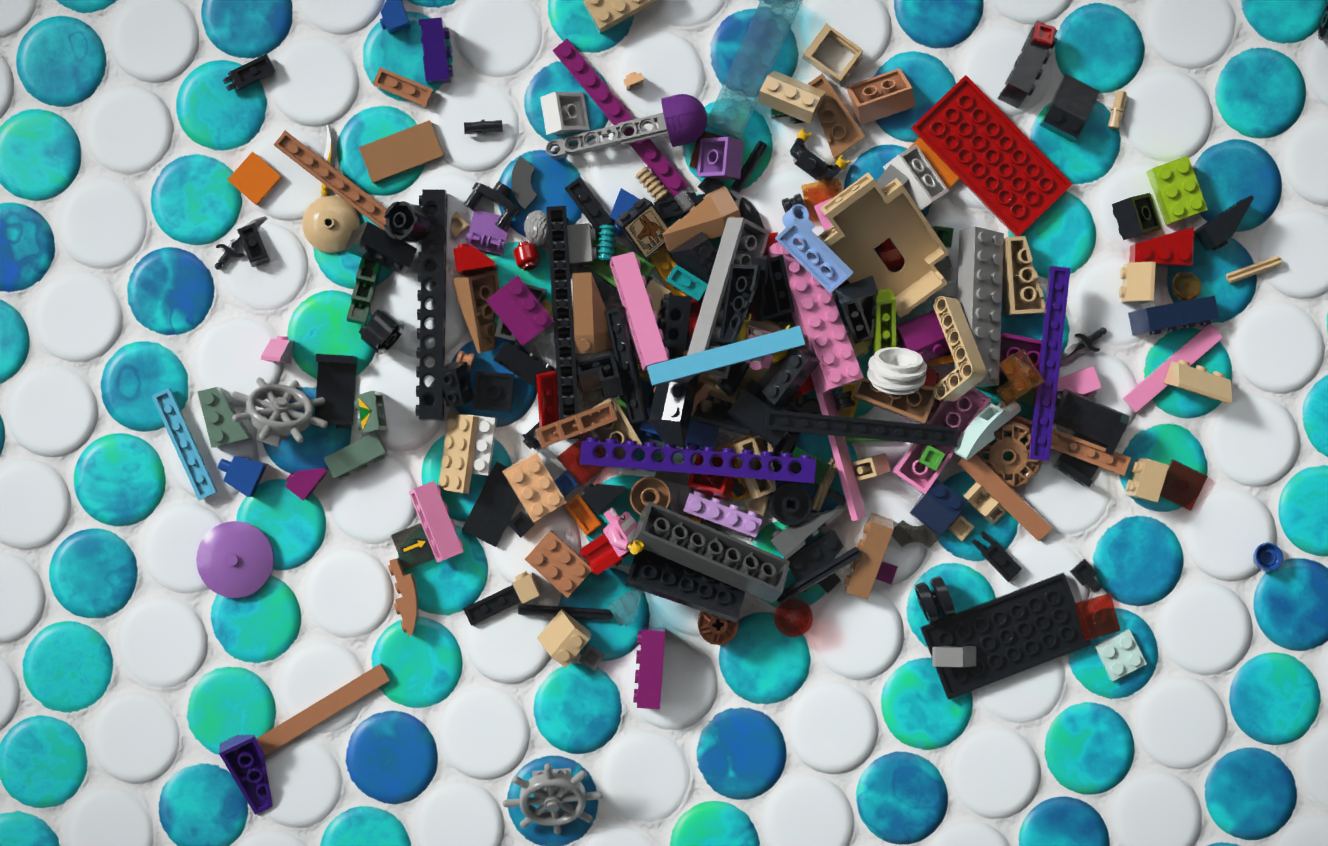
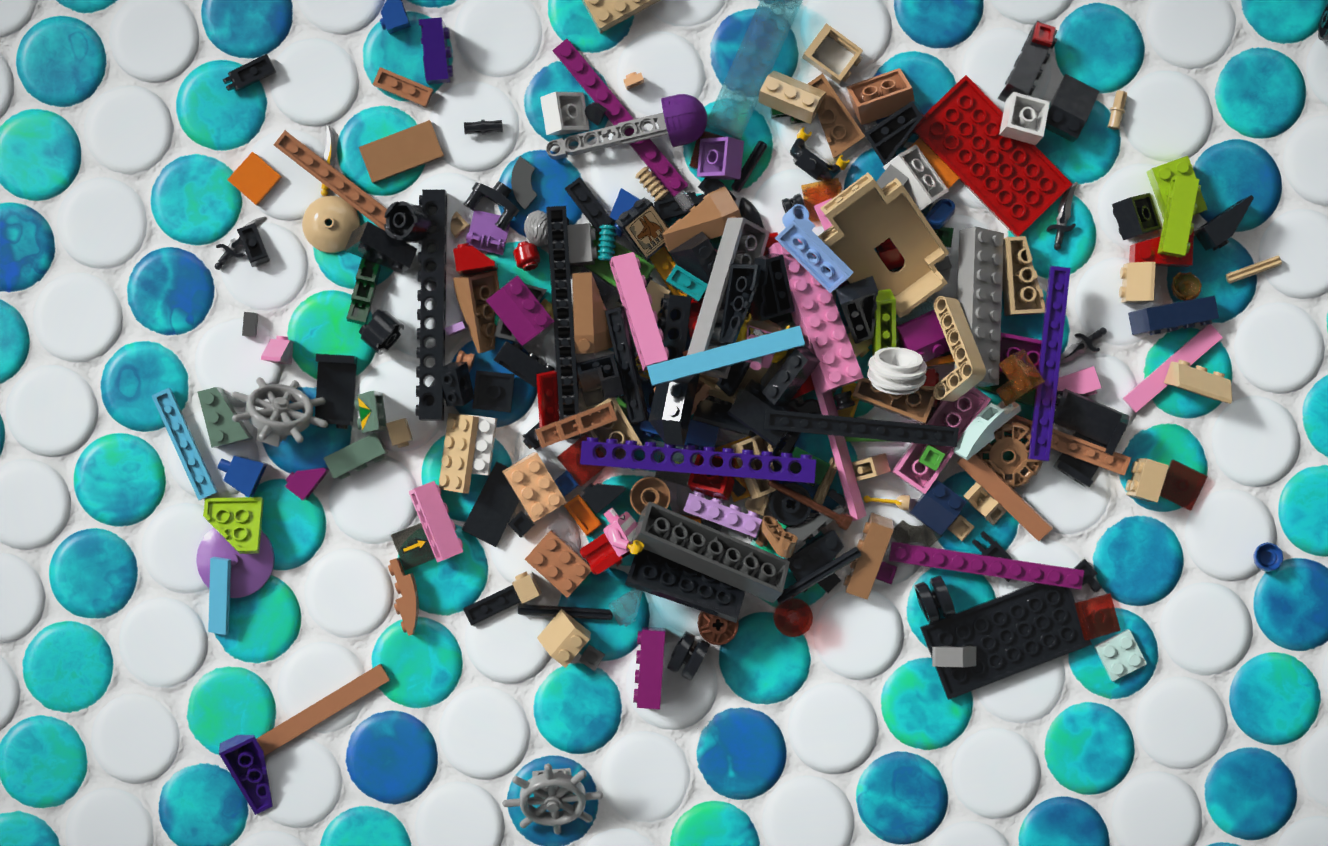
(219, 595): none -> medium azure tile
(237, 521): none -> lime plate
(250, 323): none -> dark grey piece
(399, 432): none -> tan brick
(456, 328): none -> lavender tile
(595, 112): none -> black tile
(685, 654): none -> black wheel
(781, 541): none -> medium nougat beam
(842, 520): none -> copper piece
(894, 132): none -> black wedge
(901, 502): none -> hinge
(940, 213): none -> blue tile
(986, 565): none -> magenta plate
(1024, 118): none -> white brick
(1063, 216): none -> piece
(1178, 216): none -> lime brick

